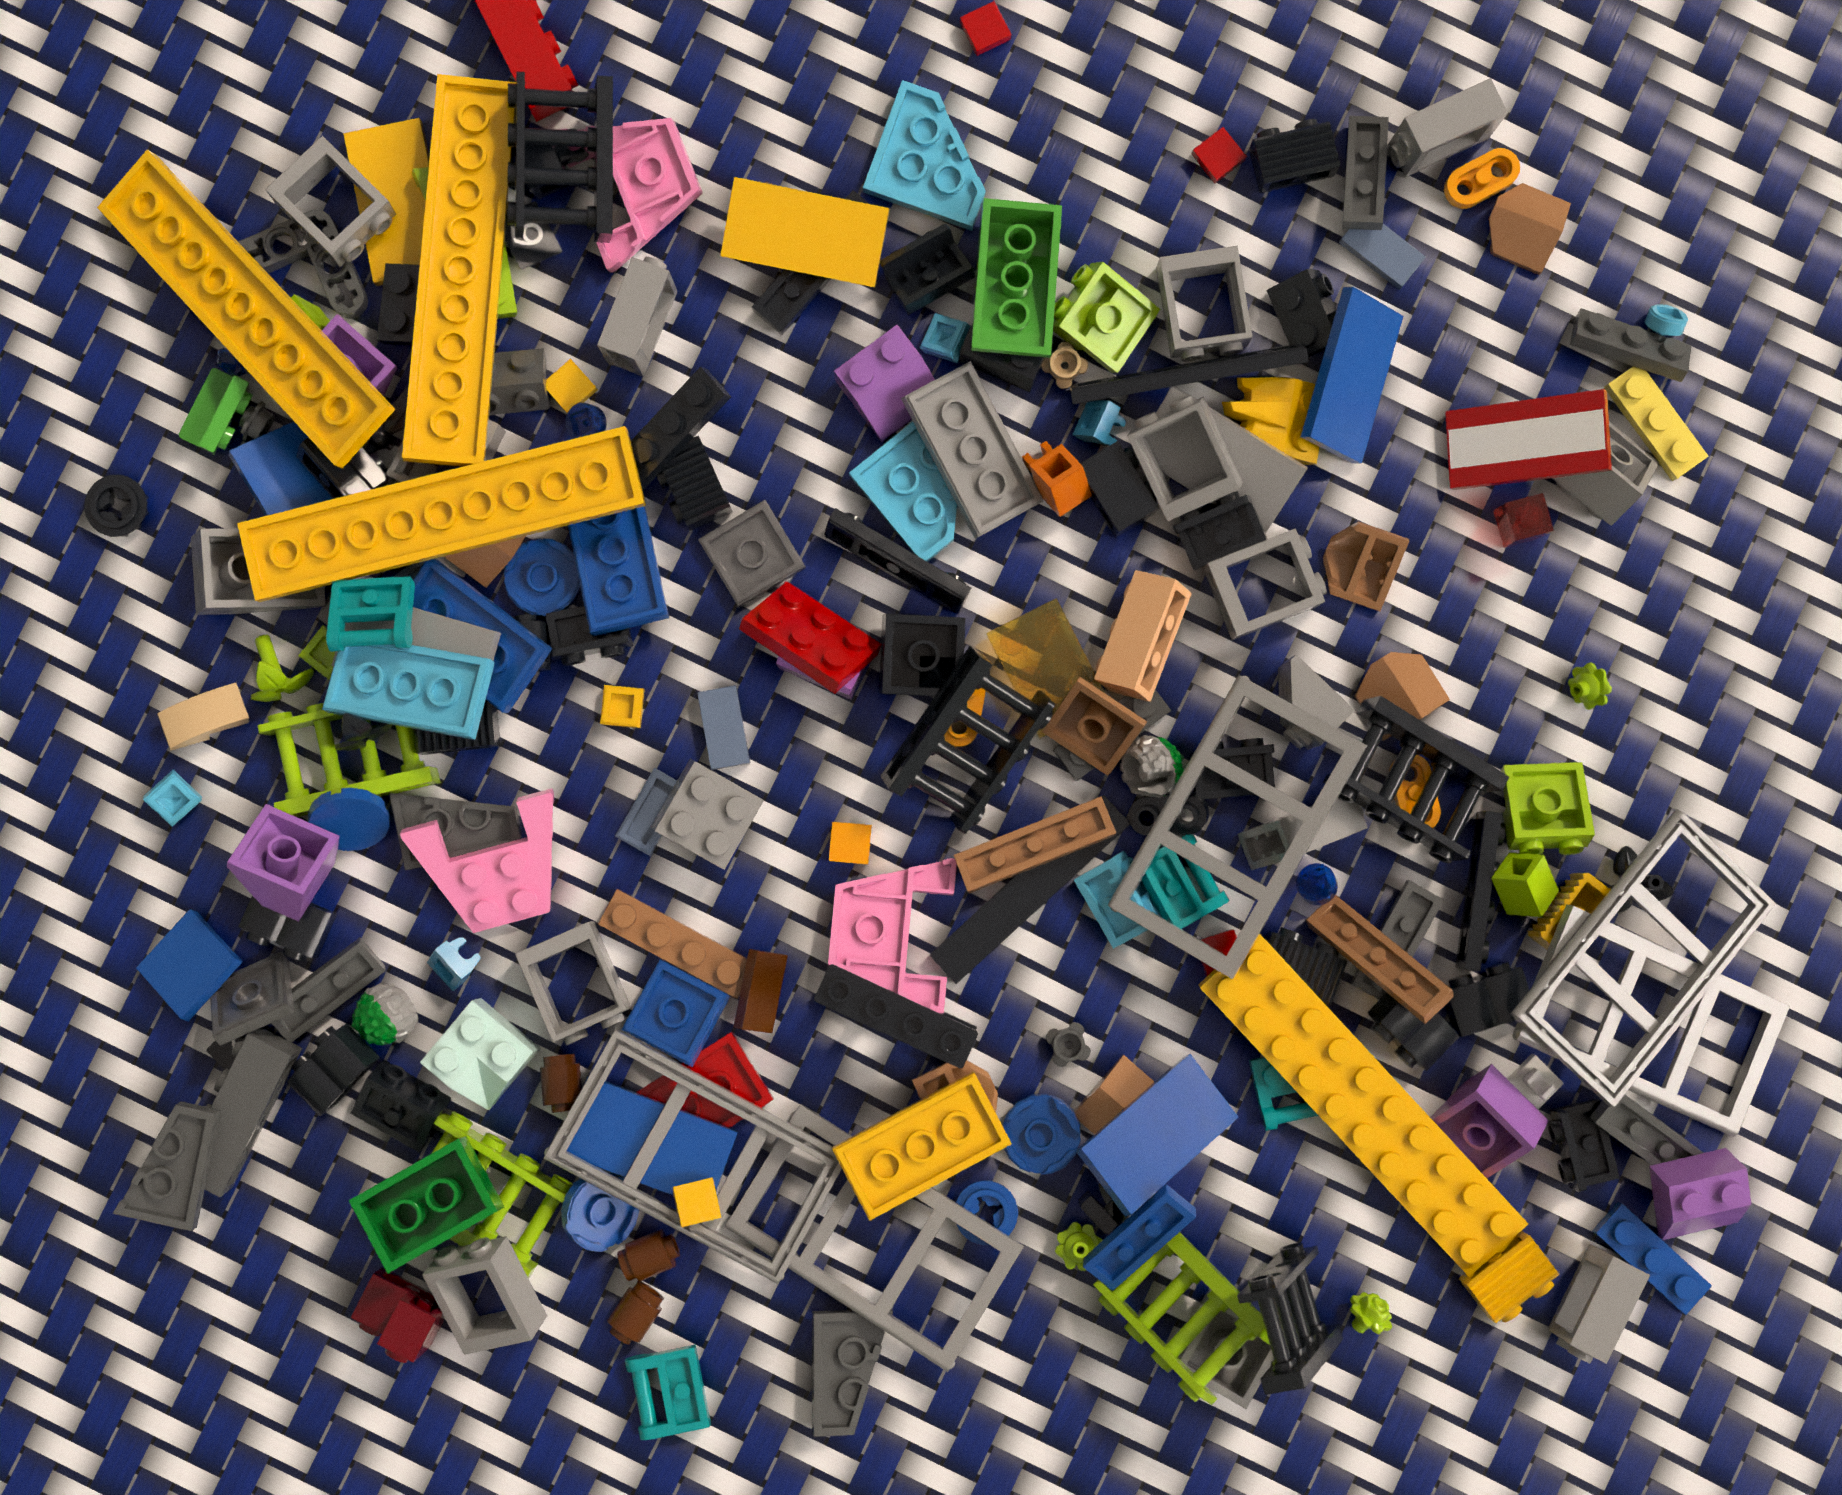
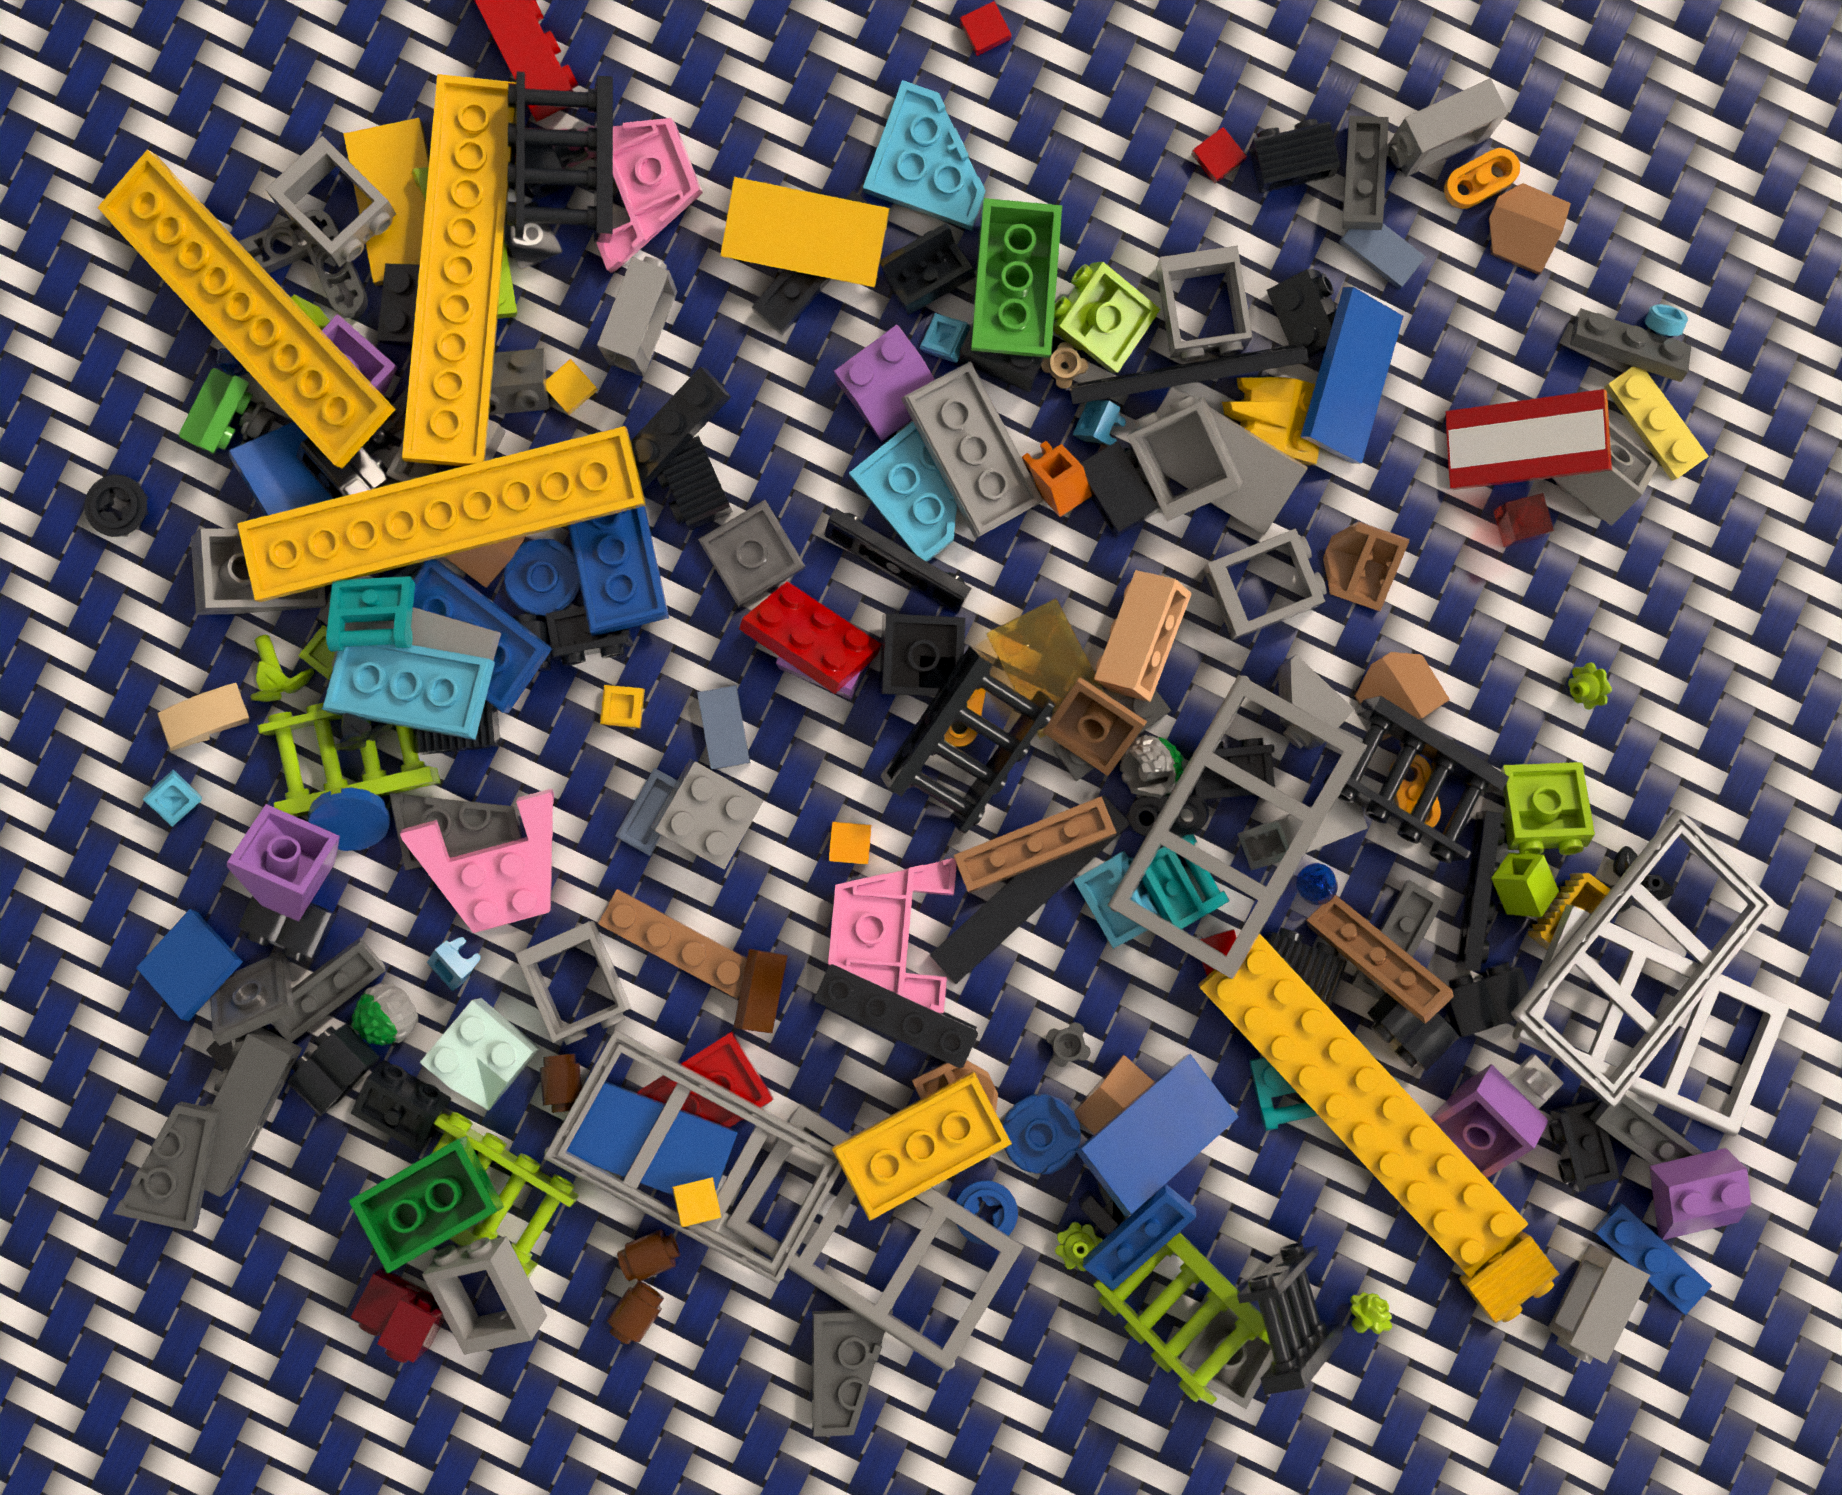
(585, 420): clear blue tile -> none
(596, 1217): blue tile -> none
(676, 1013): blue tile -> none
(681, 1392): teal plate -> none
(1220, 530): black bracket -> none

